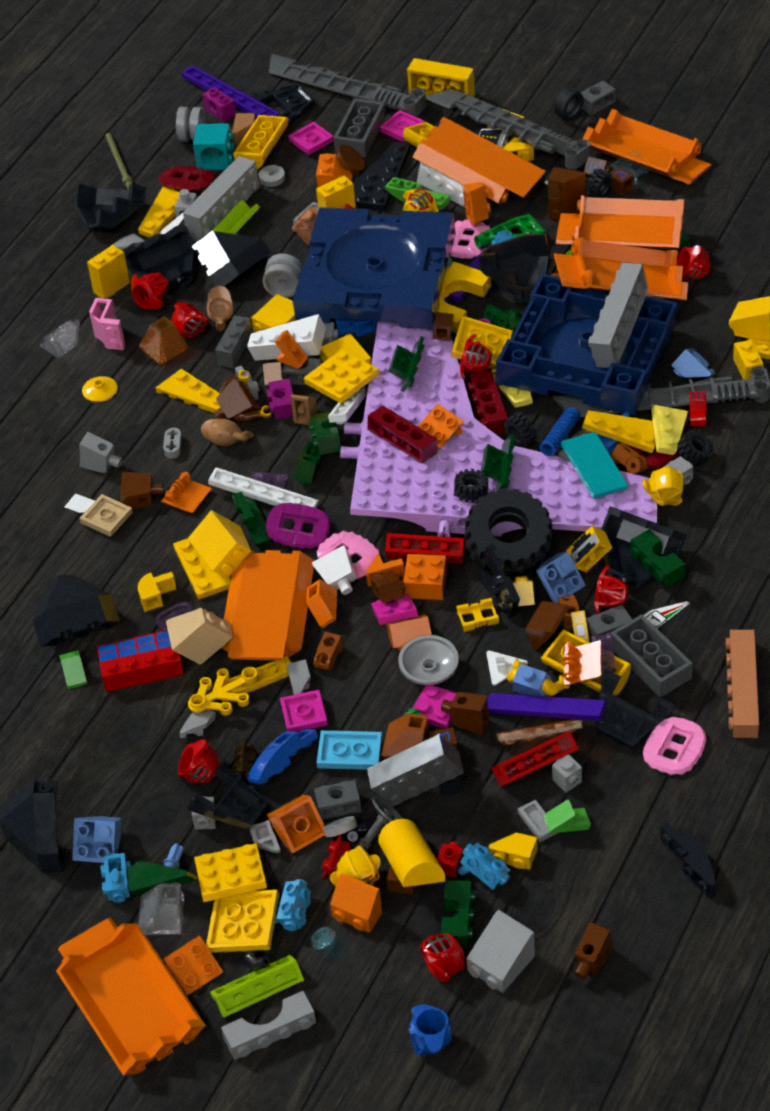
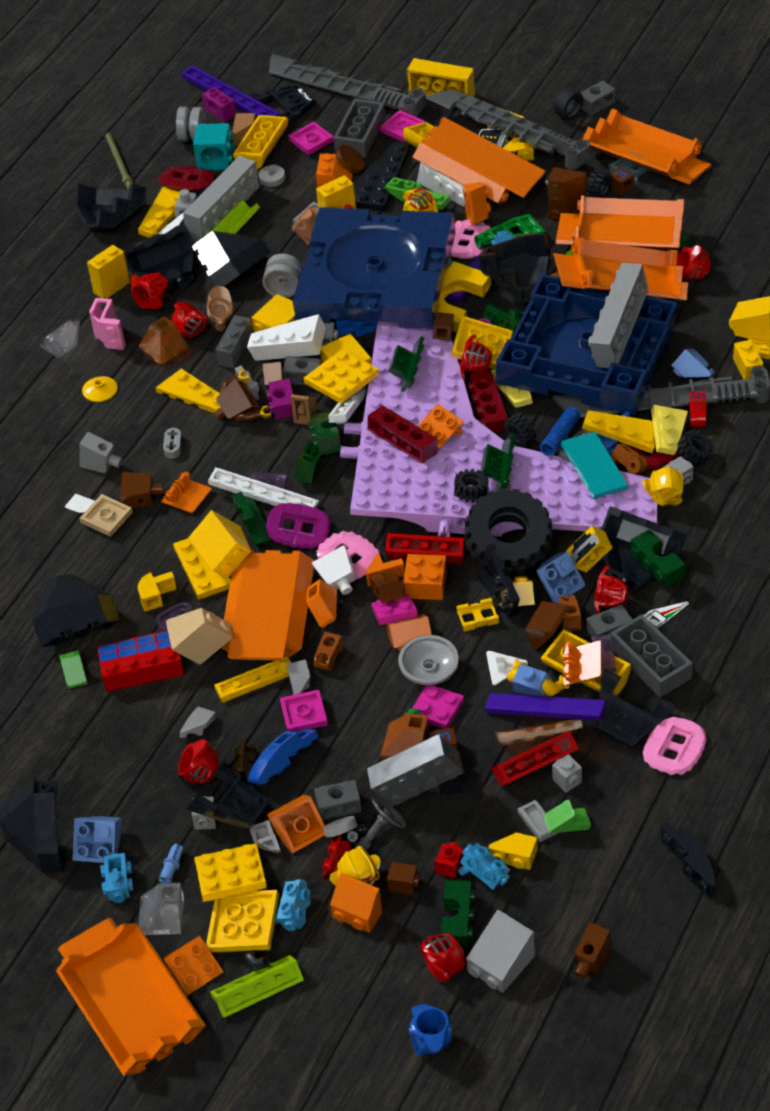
(128, 240): light grey slope -> none
(146, 875): dark green slope -> none
(200, 702): yellow plant -> none
(224, 432): medium nougat hair -> none
(245, 1037): light grey arch -> none
(291, 352): orange slope -> none
(323, 938): clear light blue hat -> none
(349, 749): medium azure plate -> none
(409, 854): yellow brick -> none
(468, 711): reddish brown torso -> none
(580, 625): yellow sticker -> none
(594, 163): reddish brown brick -> none
(743, 684): nougat brick -> none

